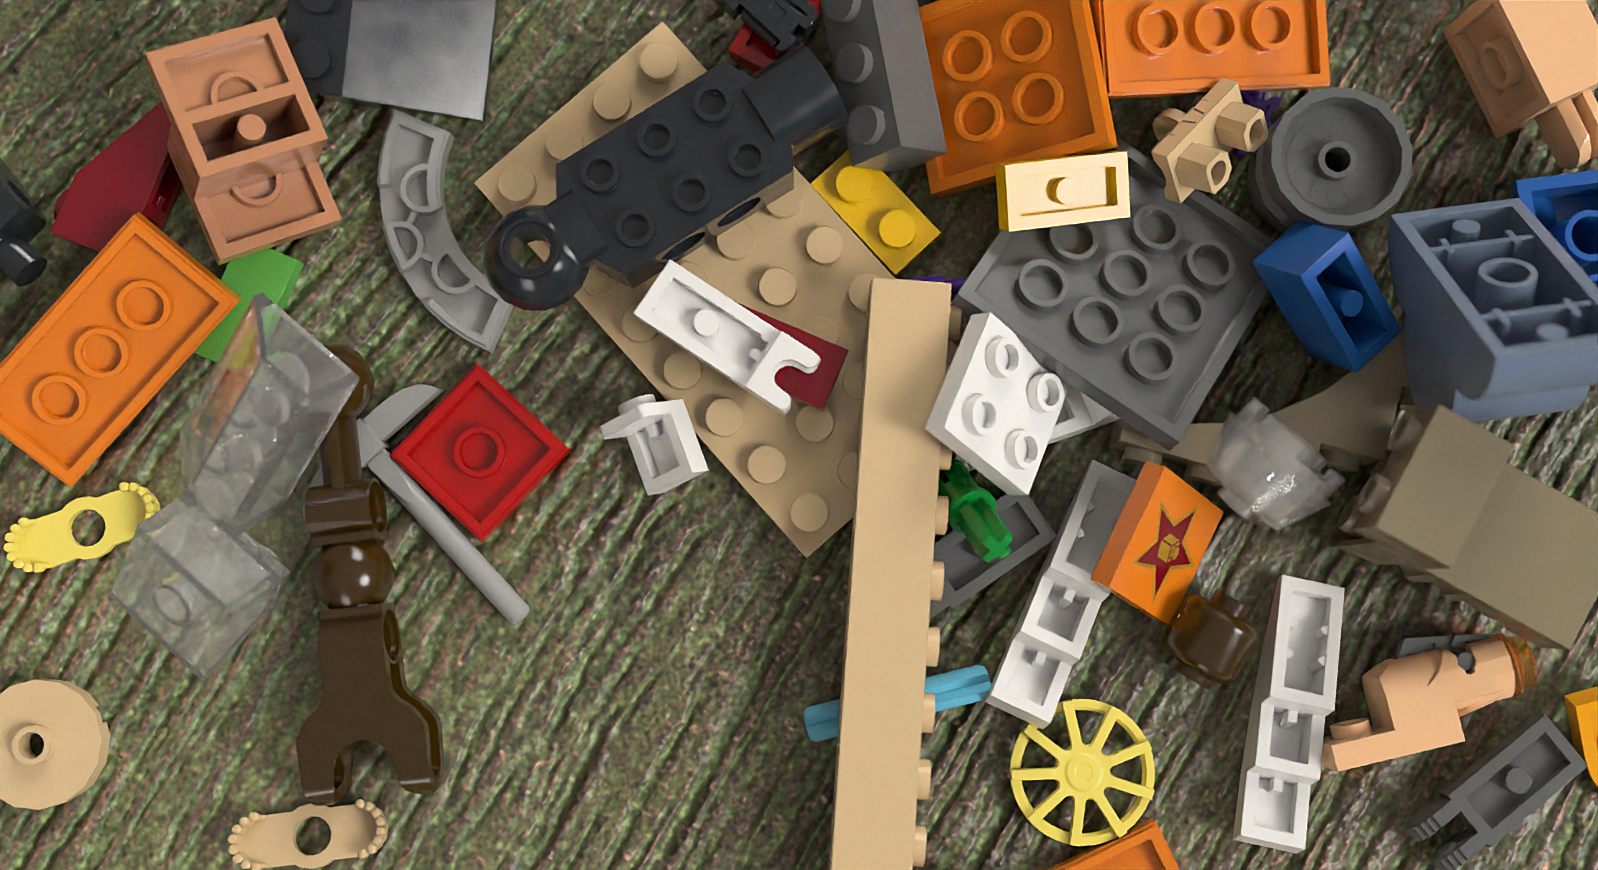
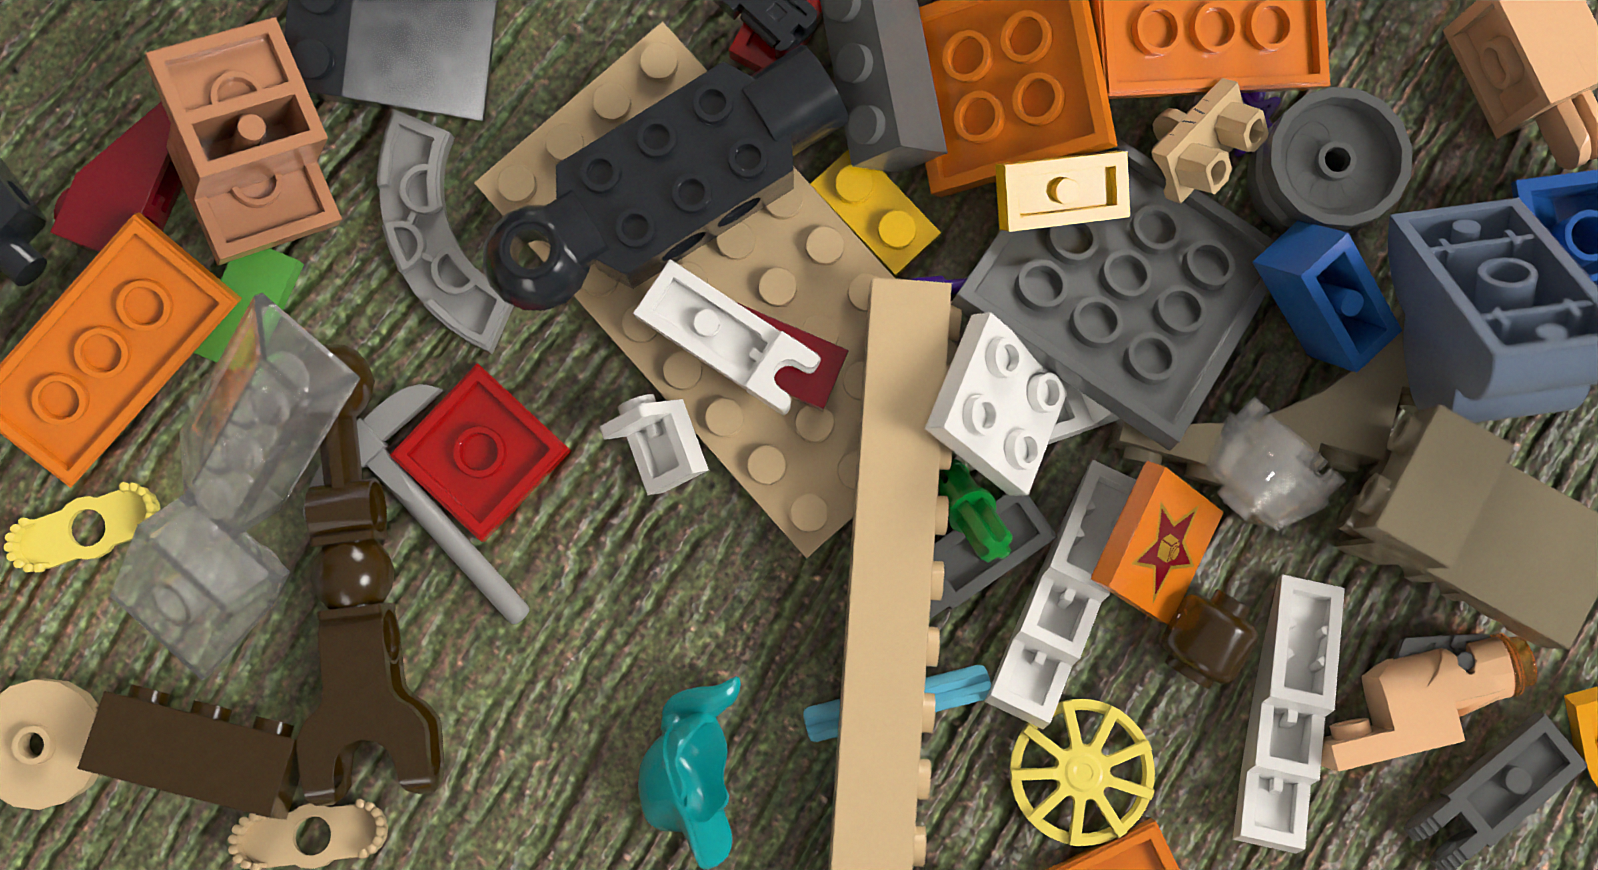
(194, 752): none -> dark brown brick
(685, 769): none -> teal hair

